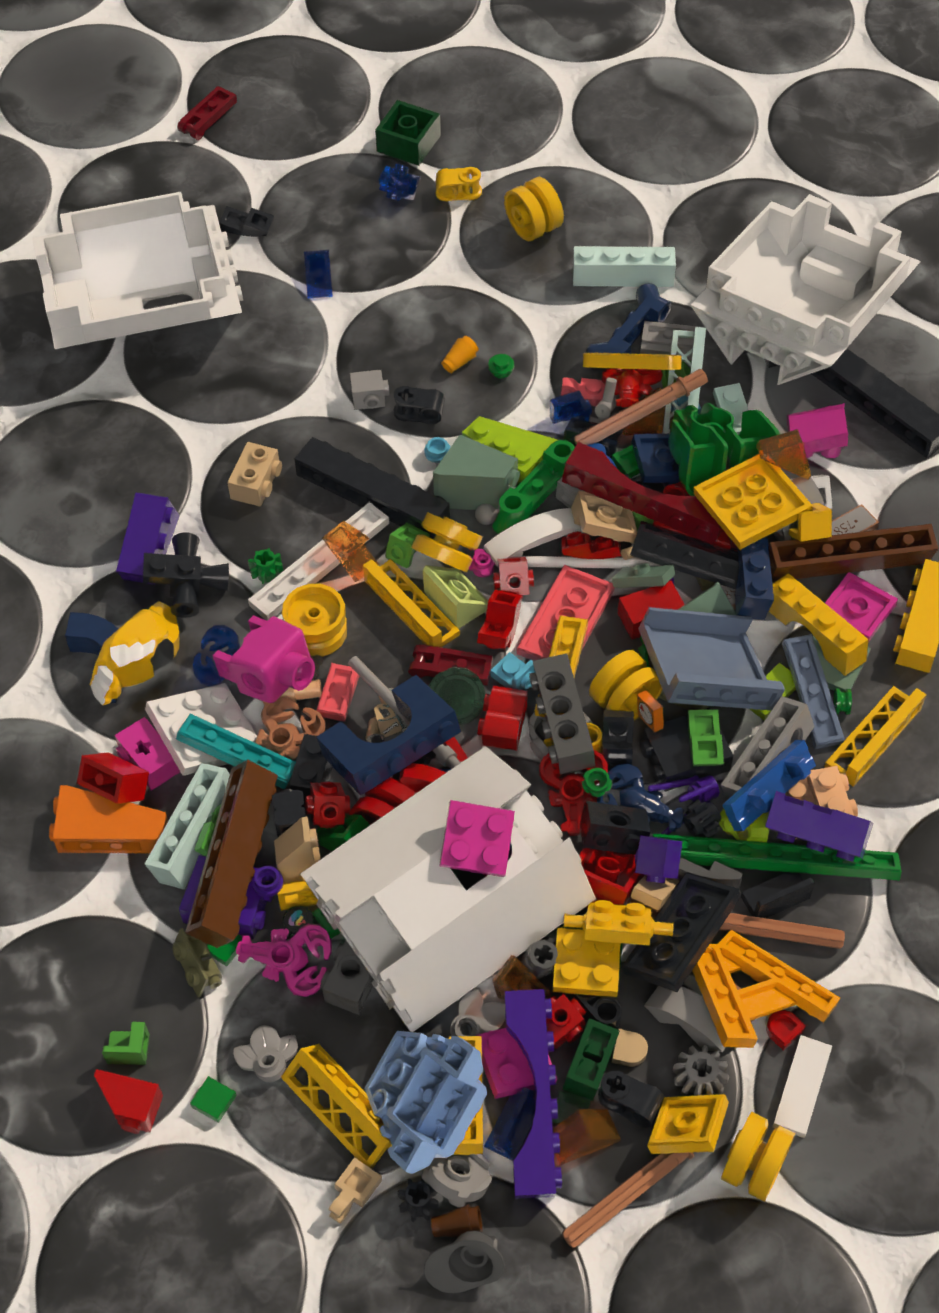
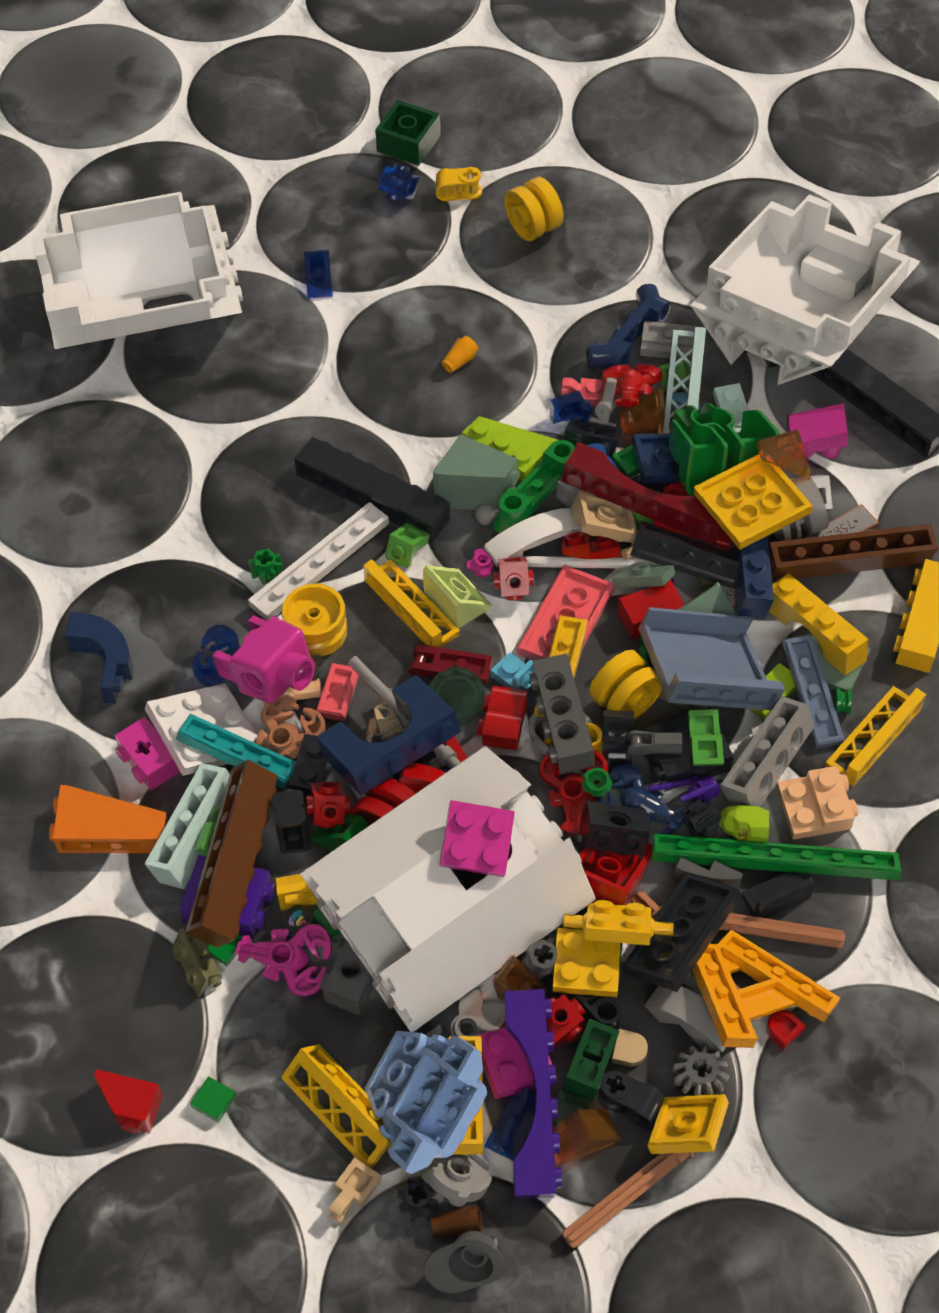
(112, 778): red brick -> none
(128, 651): yellow animal -> none
(128, 1046): bright green panel -> none
(148, 531): dark purple wedge -> none
(184, 574): black brick -> none
(207, 112): dark red plate -> none
(252, 224): black slope -> none
(254, 474): tan brick -> none
(266, 1049): light grey plate -> none
(267, 873): dark purple plate -> none
(295, 850): tan slope -> none
(349, 548): clear orange slope -> none
(368, 389): light grey brick -> none
(421, 406): black piece -> none
(436, 449): medium azure plate -> none
(447, 541): yellow wheel -> none
(500, 620): red brick -> none
(501, 365): green plate -> none
(623, 266): light aqua brick -> none
(632, 361): yellow beam -> none
(650, 711): orange tile -> none
(654, 893): tan tile -> none
(658, 858): dark purple brick -> none
(659, 743): none -> dark grey bar
(681, 387): nougat axle -> none
(754, 1154): yellow wheel -> none
(758, 793): blue hinge -> none
(802, 1086): white tile -> none
(813, 524): yellow panel -> none
(819, 826): dark purple wedge -> none
(861, 604): dark pink plate -> none

